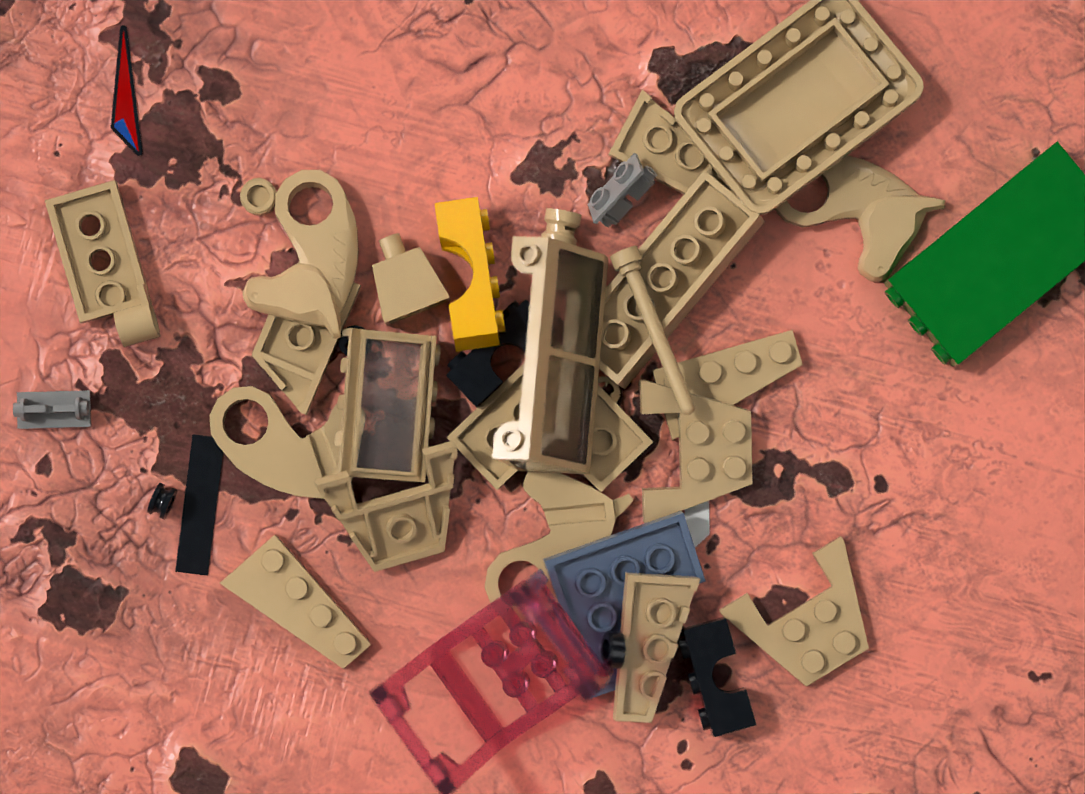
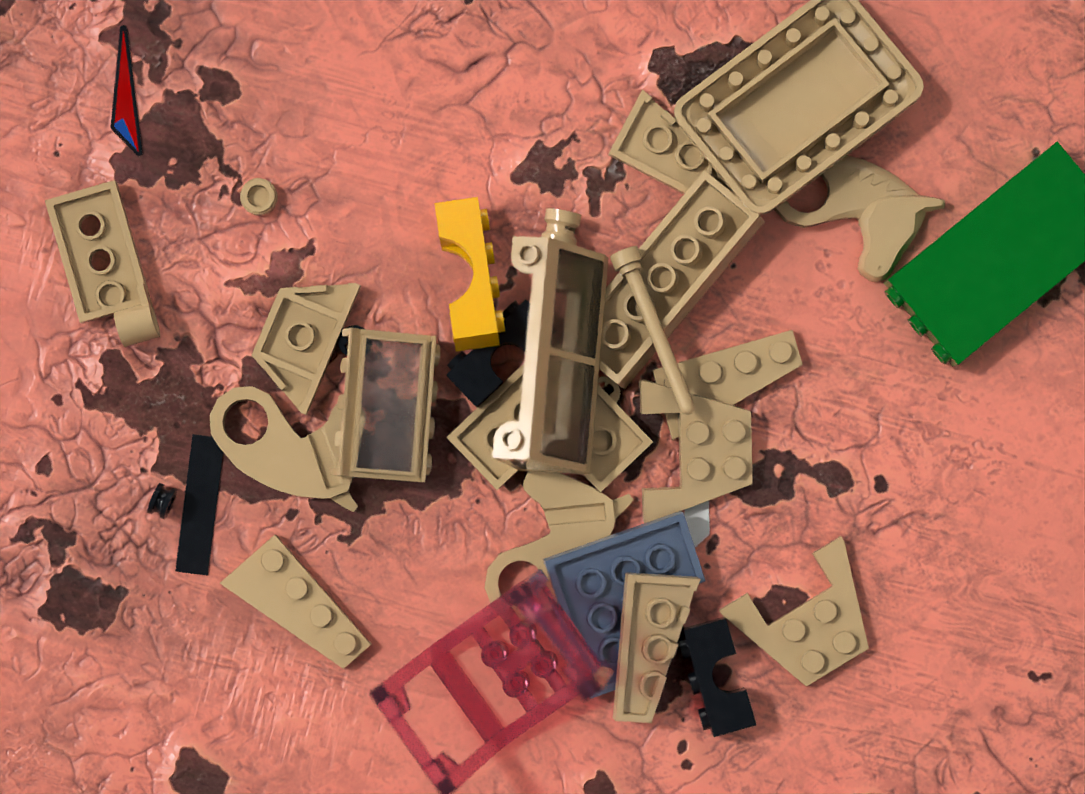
(53, 409): light grey hinge -> none
(328, 255): tan animal -> none
(402, 523): tan wing -> none
(405, 281): tan torso -> none
(609, 202): light grey hinge -> none
(613, 649): black tile -> none

